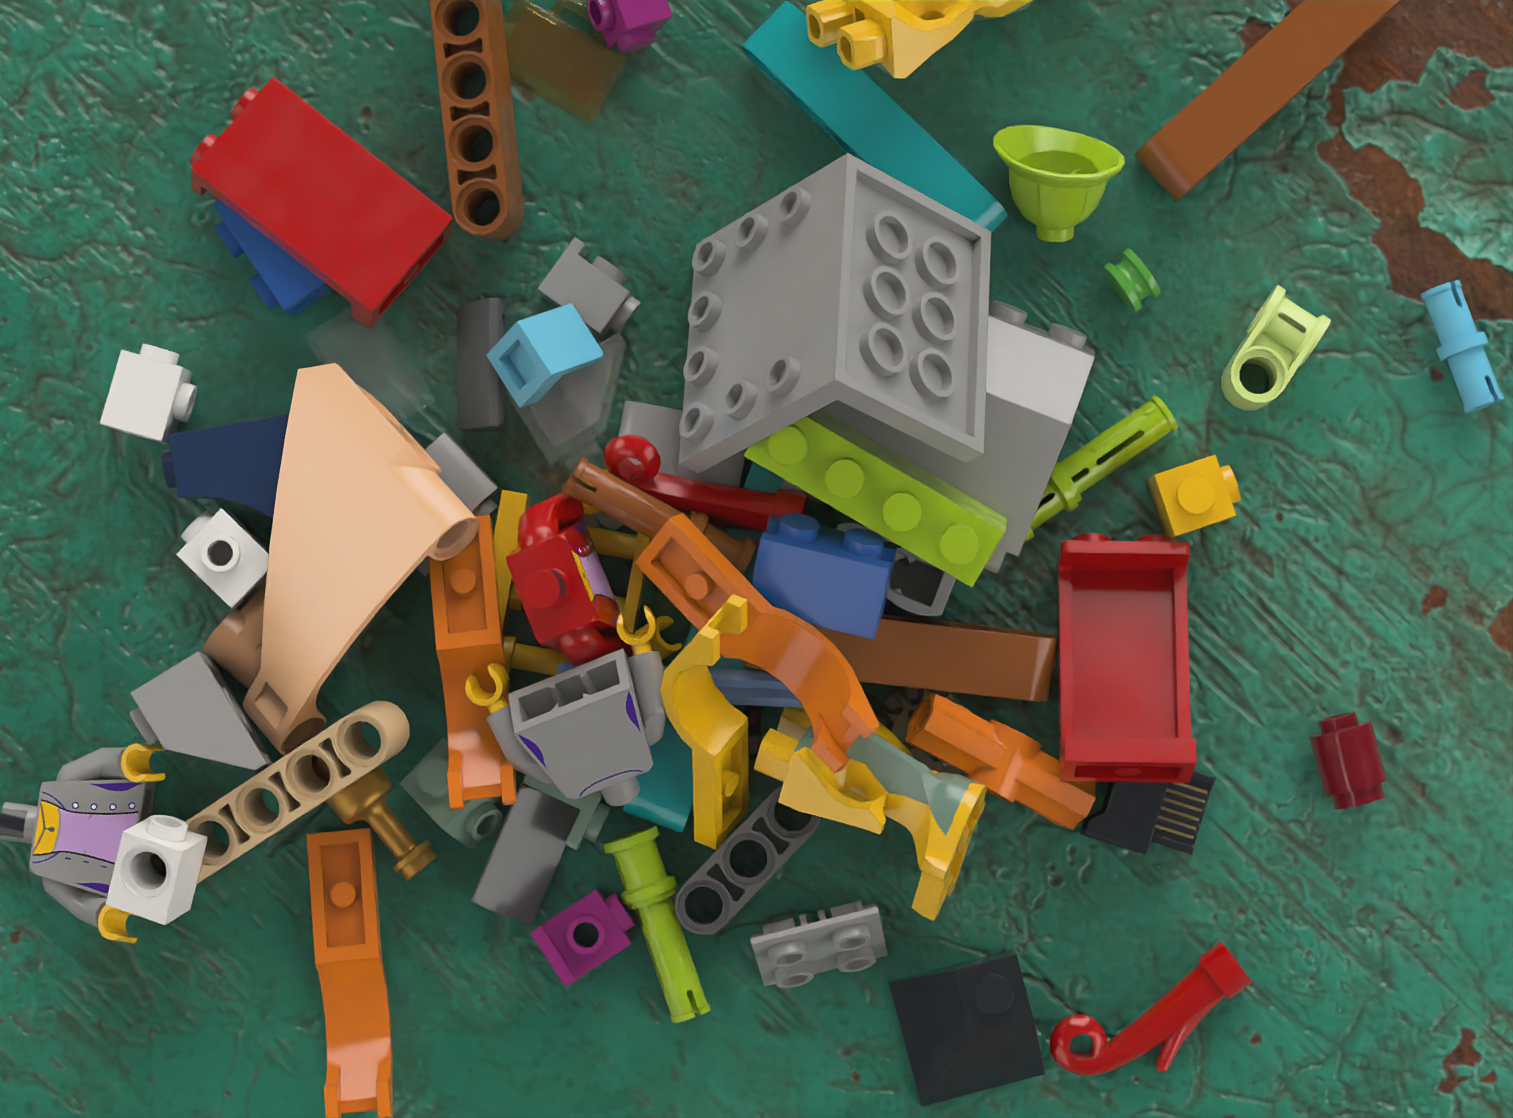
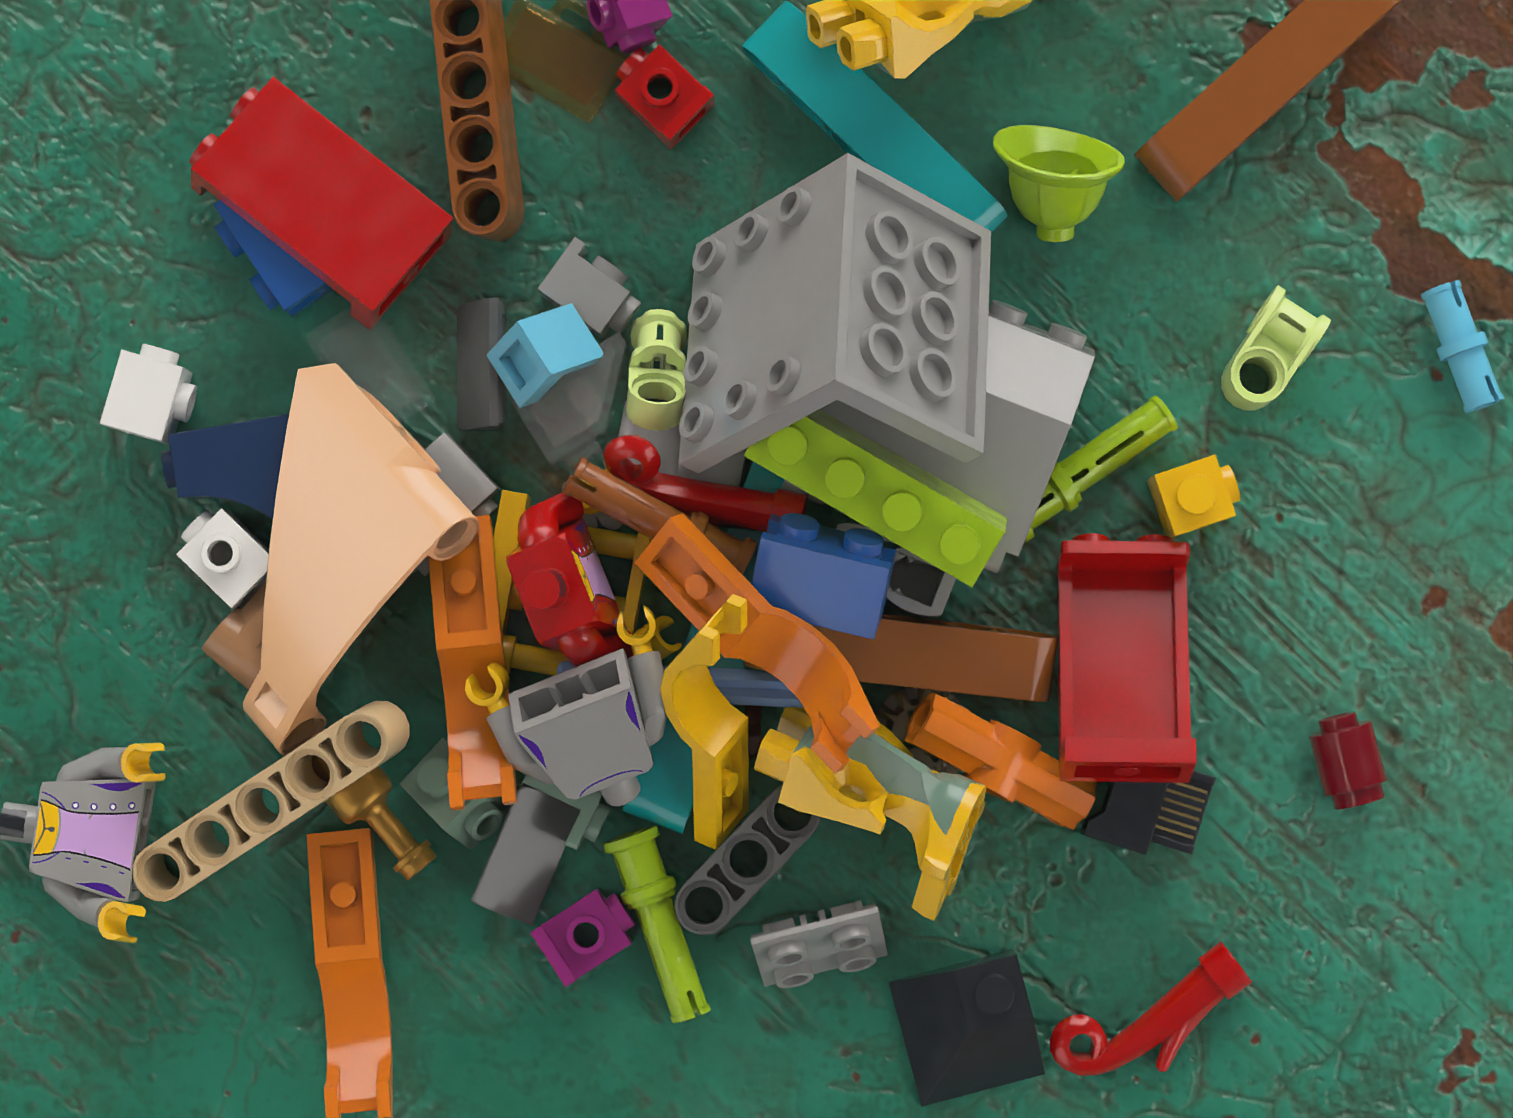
(139, 887): white brick -> none
(198, 715): light grey slope -> none
(652, 383): none -> yellowish green connector
(667, 117): none -> red brick
(1131, 280): bright green bush -> none

